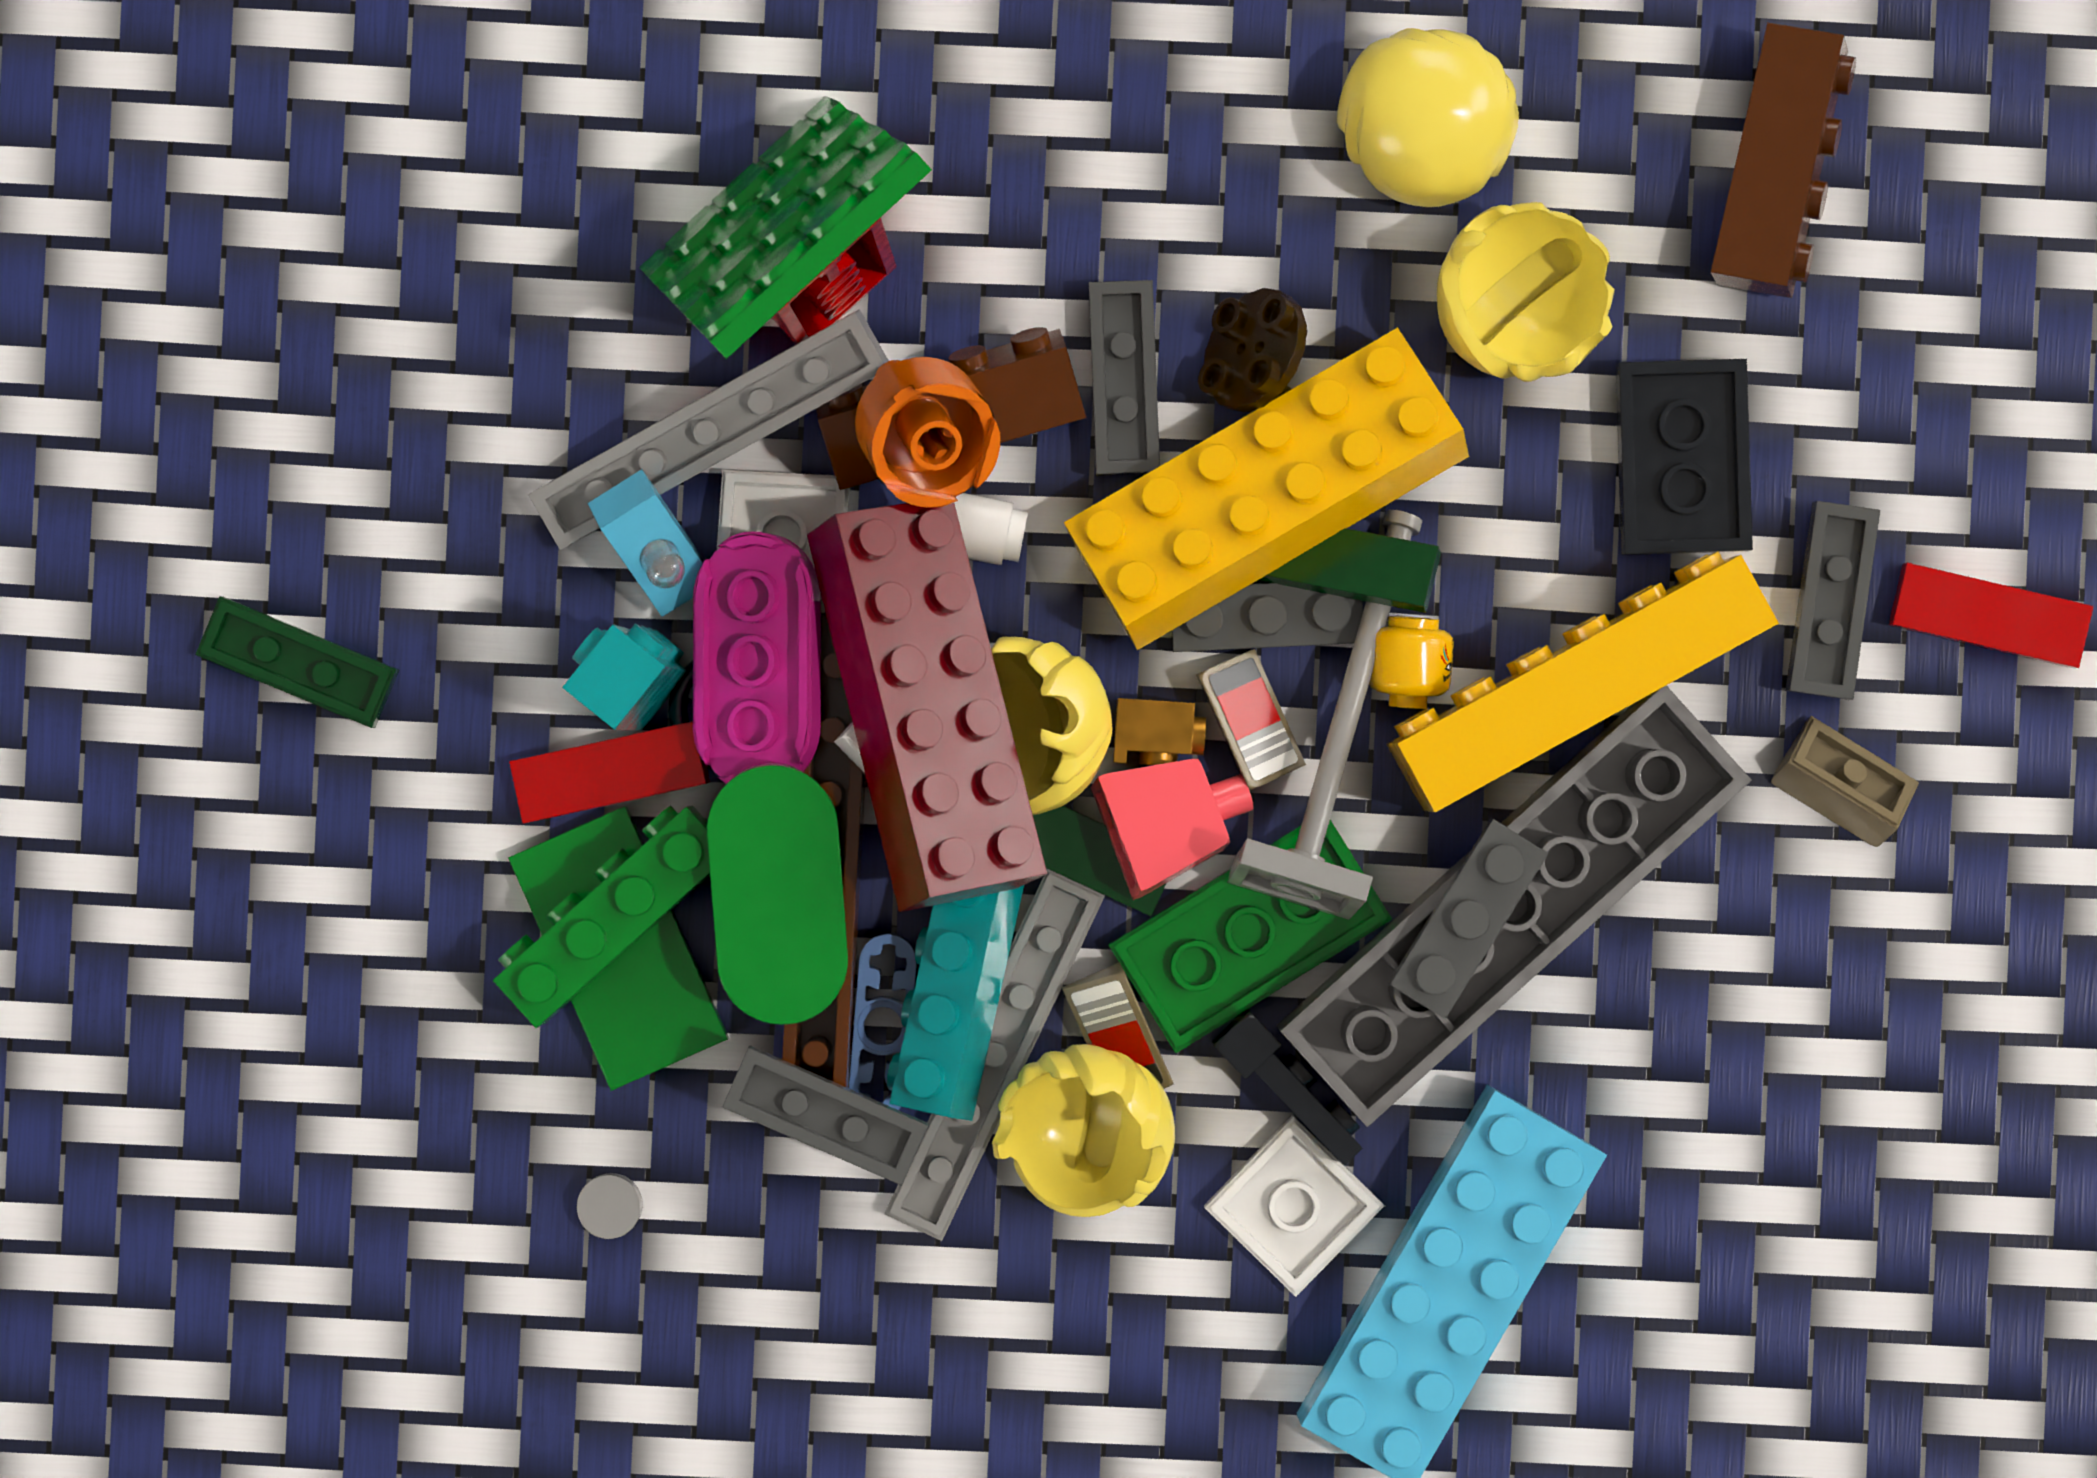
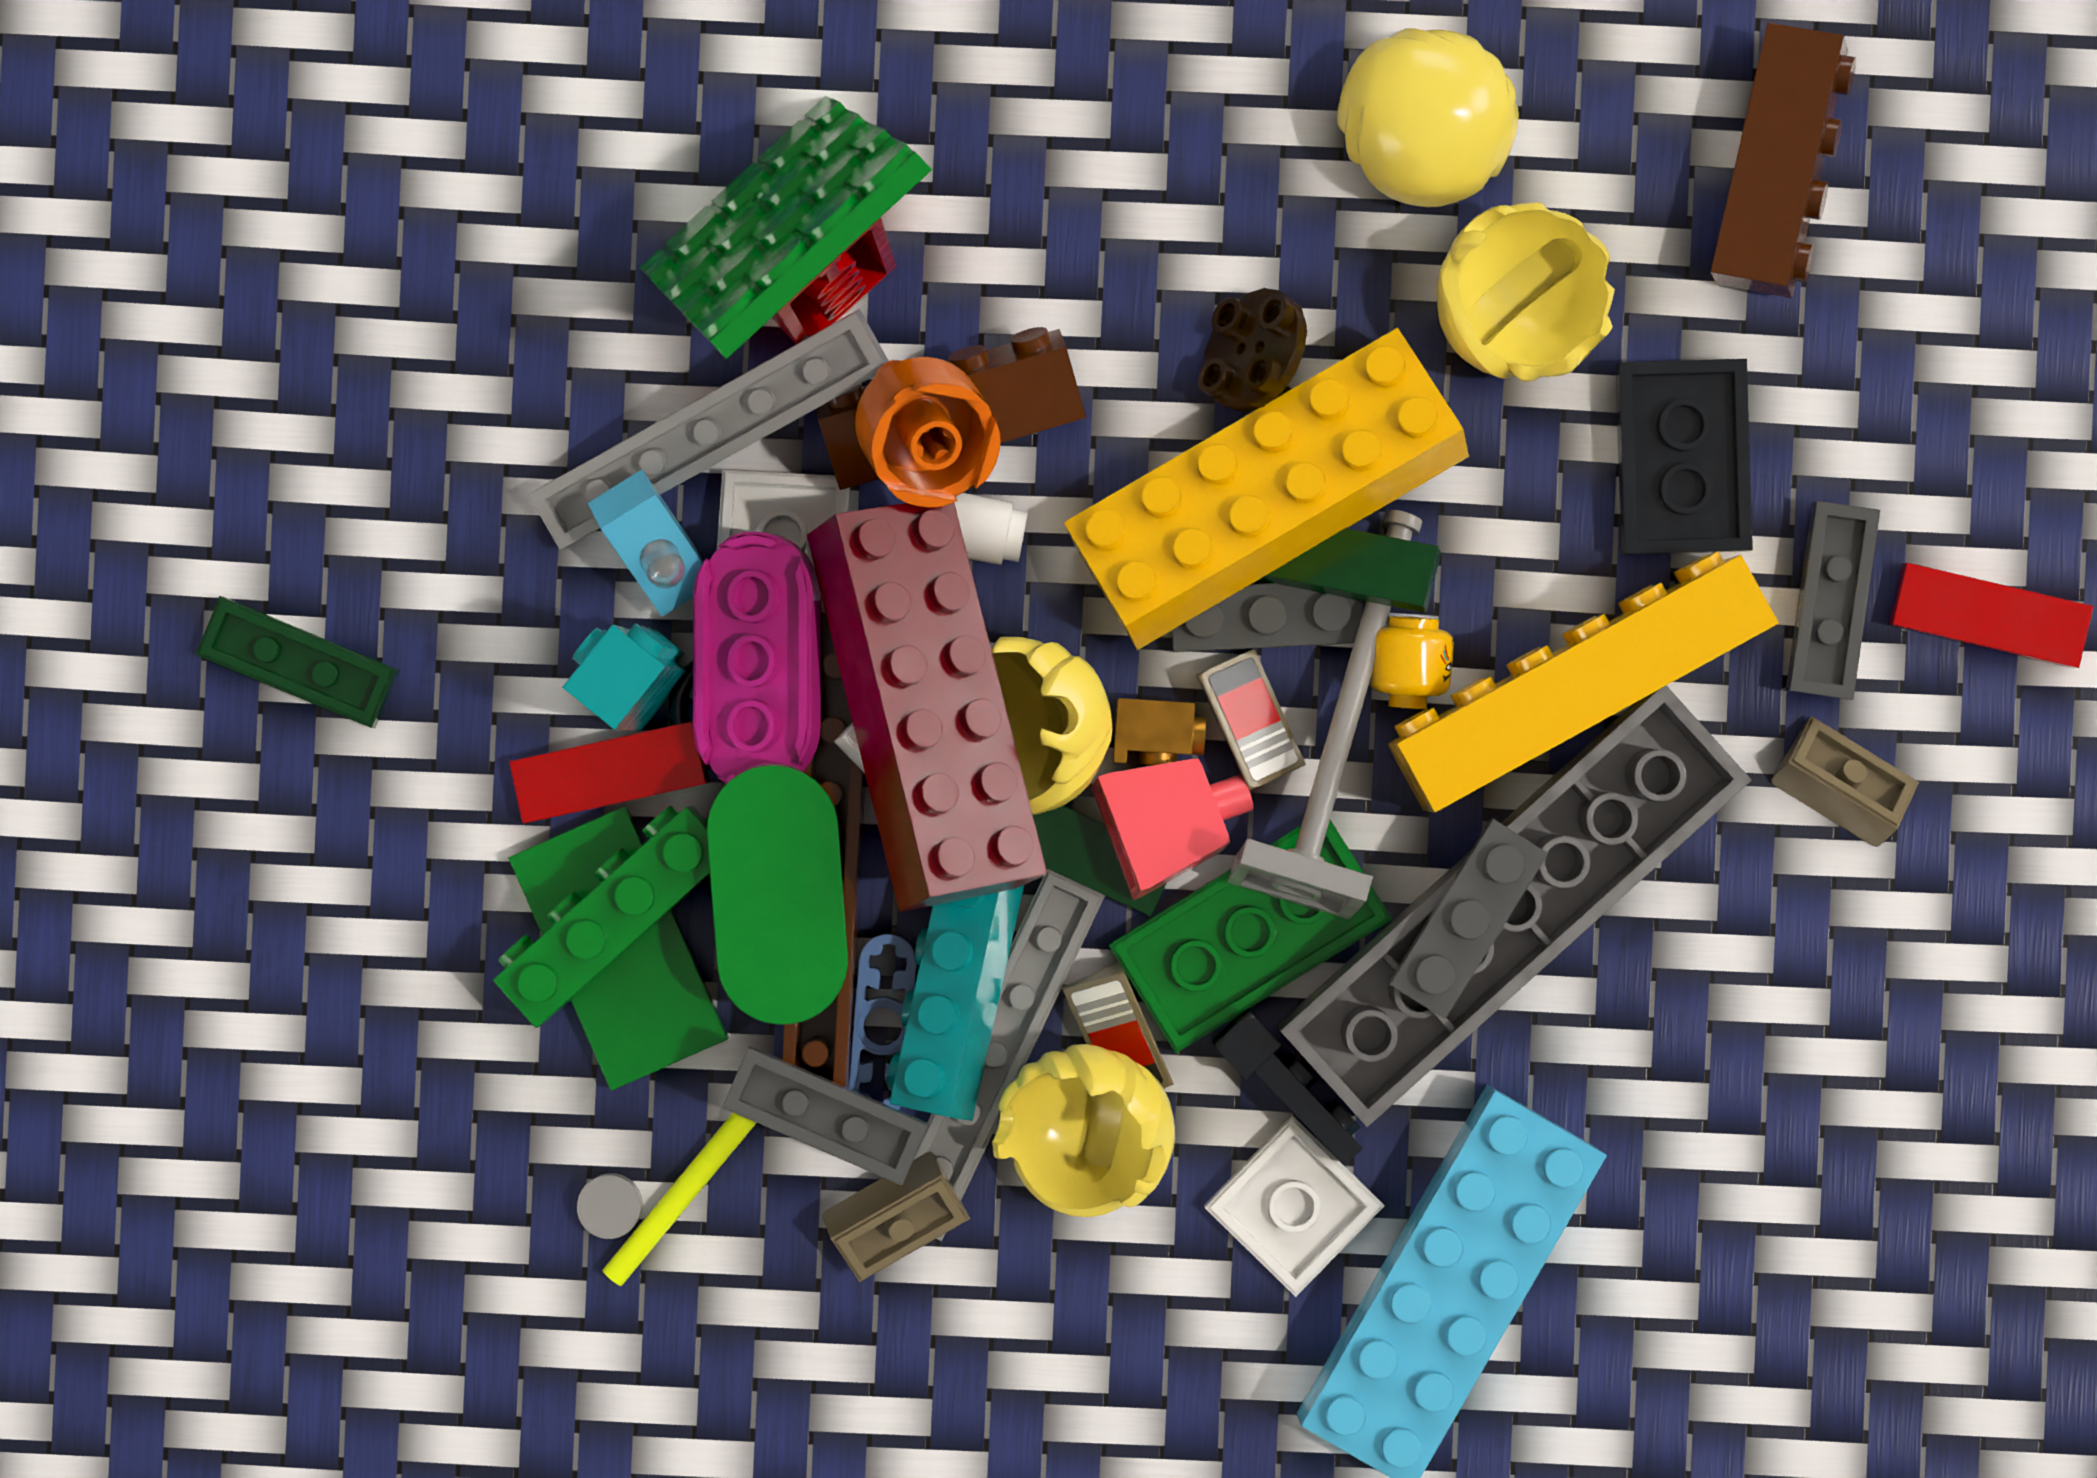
(677, 1198): none -> neon yellow bar
(893, 1219): none -> dark tan slope
(1124, 377): dark grey plate -> none

